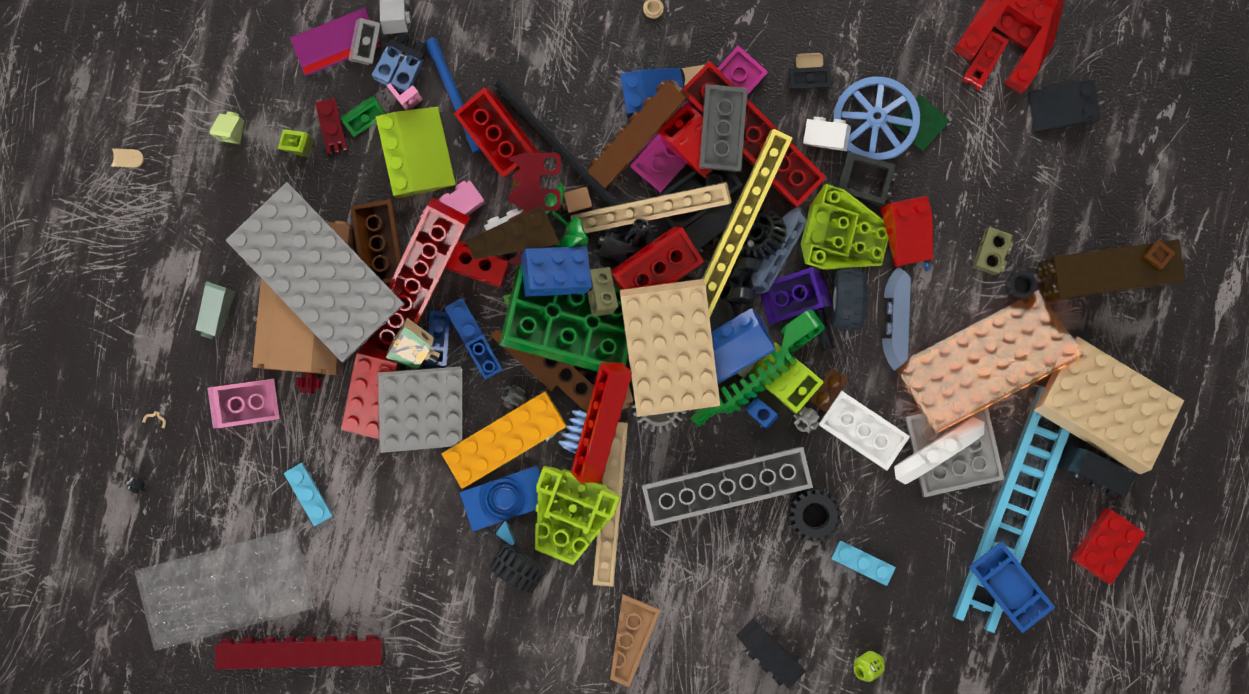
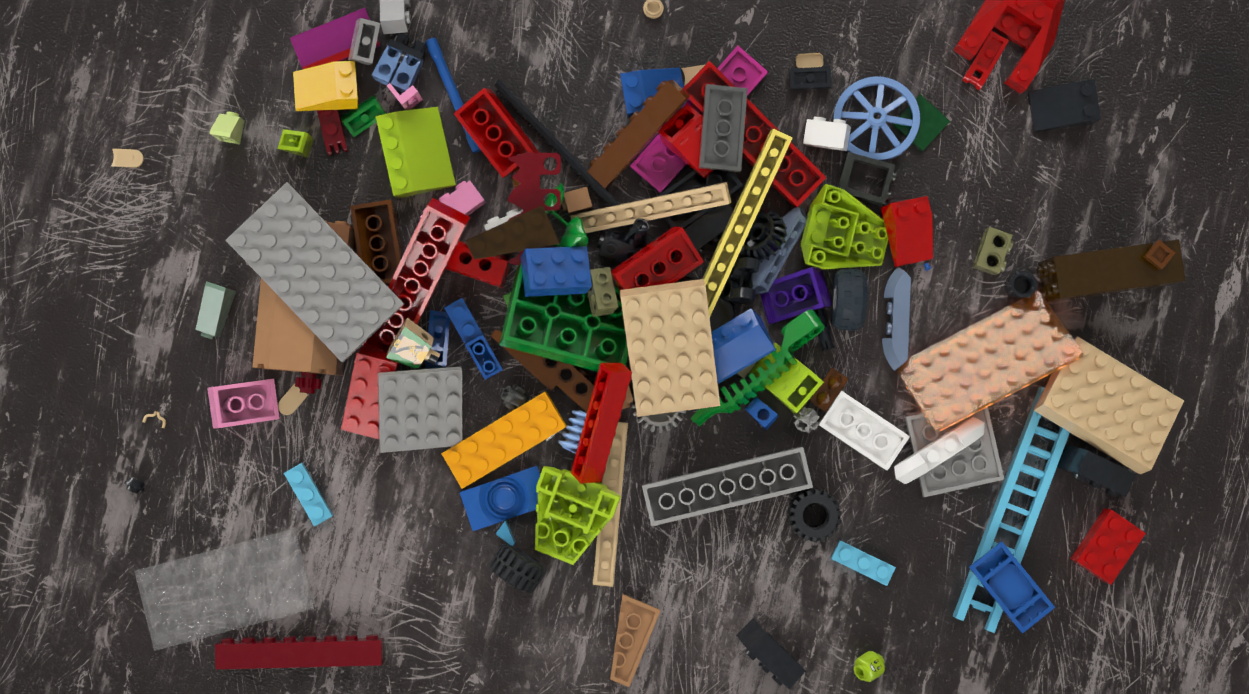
(291, 400): none -> tan piece
(326, 87): none -> yellow slope

